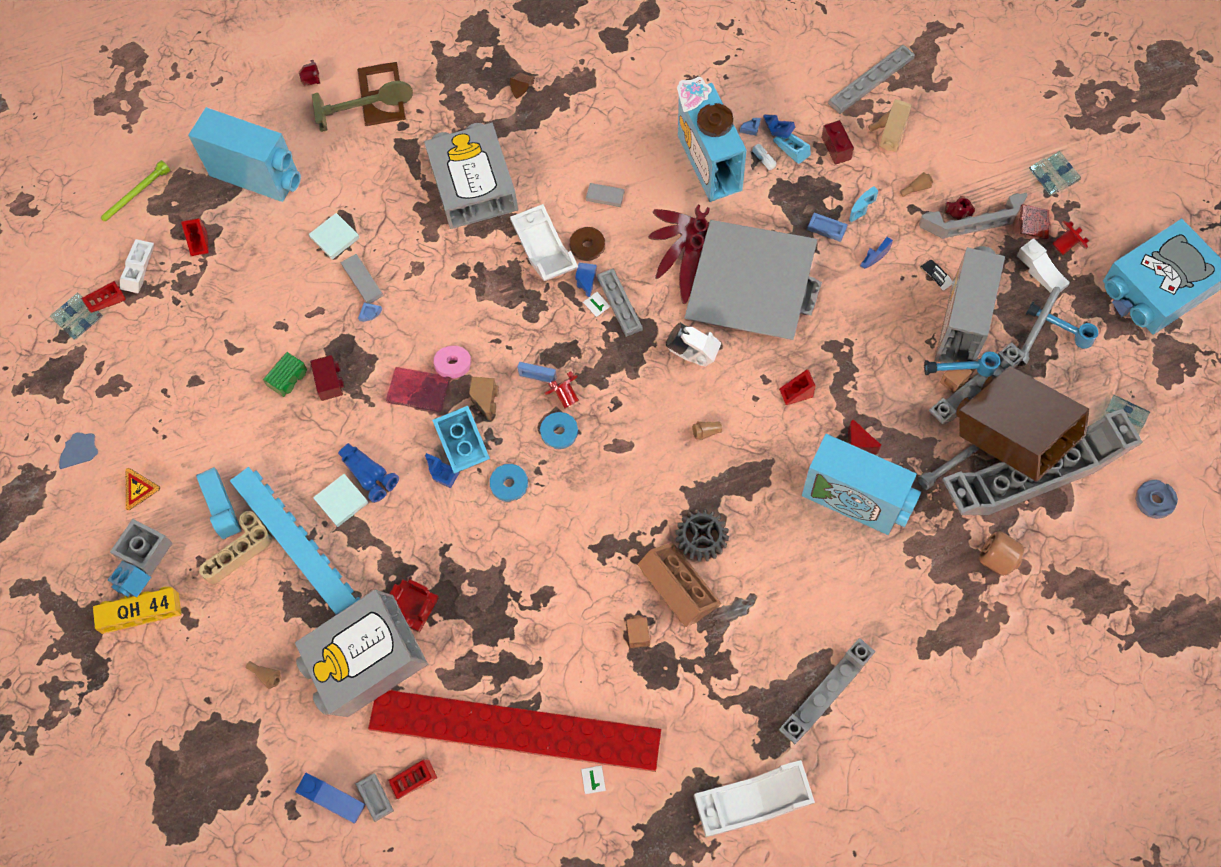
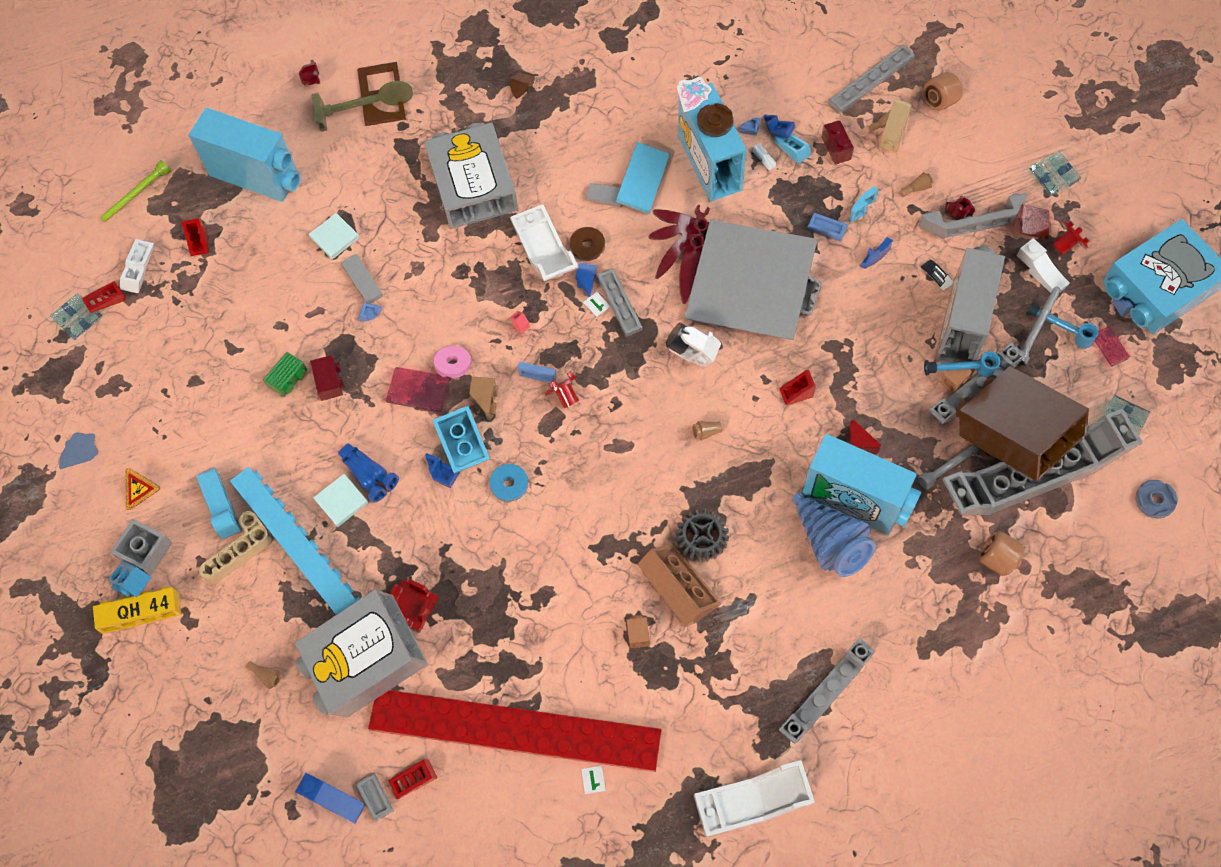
(520, 322): none -> coral piece
(556, 420): dark azure tile -> none
(642, 178): none -> medium azure tile
(836, 539): none -> medium blue plant
(942, 91): none -> nougat head
(1111, 346): none -> clear pink plate

